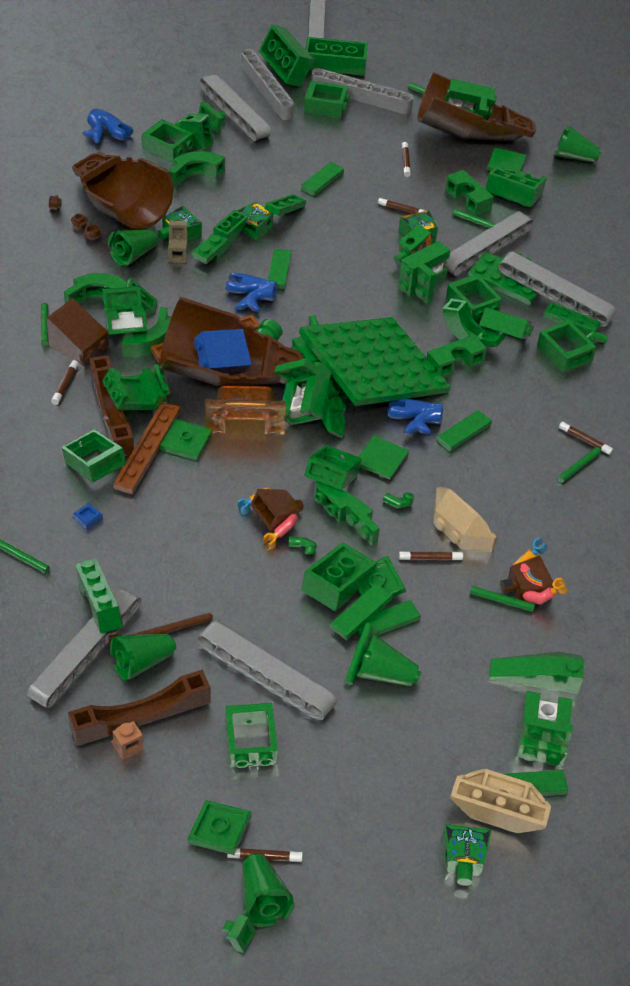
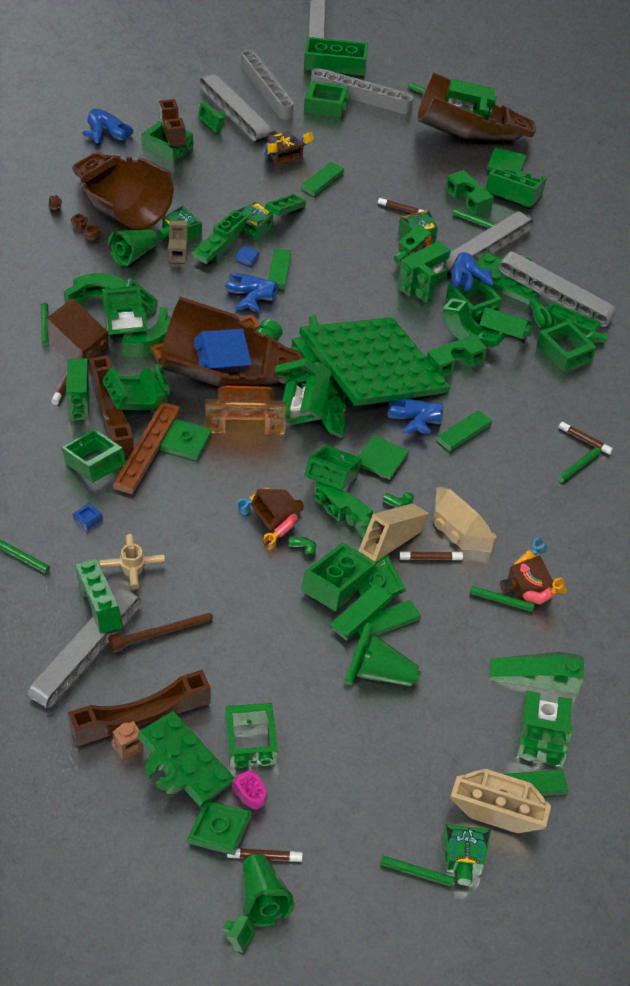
(77, 389): none -> green window
(132, 561): none -> tan bar
(140, 652): green cone -> none
(171, 123): none -> reddish brown arch
(183, 760): none -> green plate
(197, 163): green arch -> none
(200, 127): green torso -> none
(247, 255): none -> blue tile
(250, 789): none -> dark pink rock
(267, 670): light grey beam -> none
(285, 147): none -> torso
(286, 55): green brick -> none
(392, 529): none -> tan slope
(406, 161): bar -> none
(417, 871): none -> green bar
(463, 270): none -> blue piece
(542, 314): none -> green arm
(576, 147): green cone -> none

